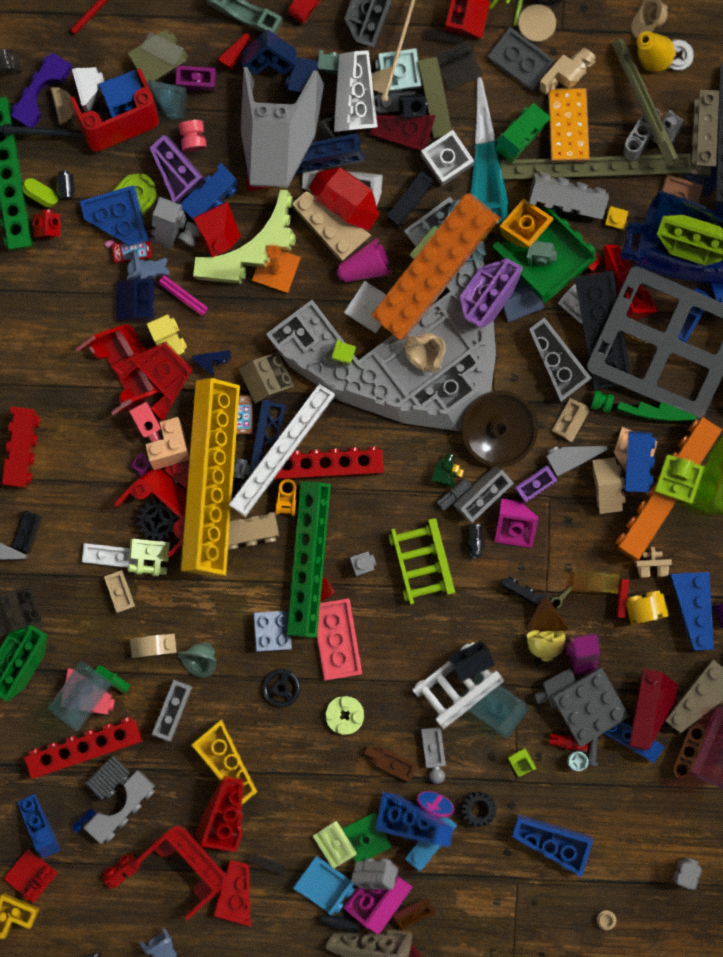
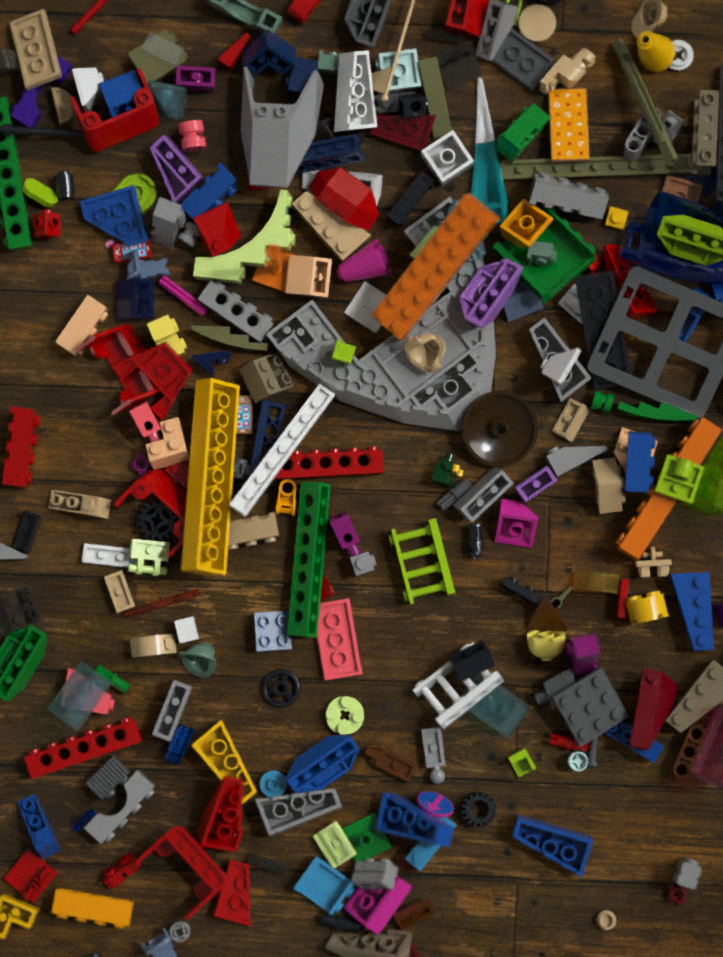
(35, 49): none -> tan tile
(79, 504): none -> tan slope
(82, 325): none -> light nougat brick
(93, 907): none -> light orange brick
(162, 603): none -> clear red bar
(179, 744): none -> clear blue tile
(180, 931): none -> light grey wheel
(186, 629): none -> white panel
(214, 290): none -> light grey brick
(223, 336): none -> olive slope
(273, 783): none -> dark azure piece
(292, 810): none -> light grey wedge
(308, 276): none -> light nougat slope
(322, 763): none -> blue wedge
(342, 525): none -> magenta torso
(496, 27): none -> light grey slope
(560, 365): none -> white slope
(681, 894): none -> dark red plate

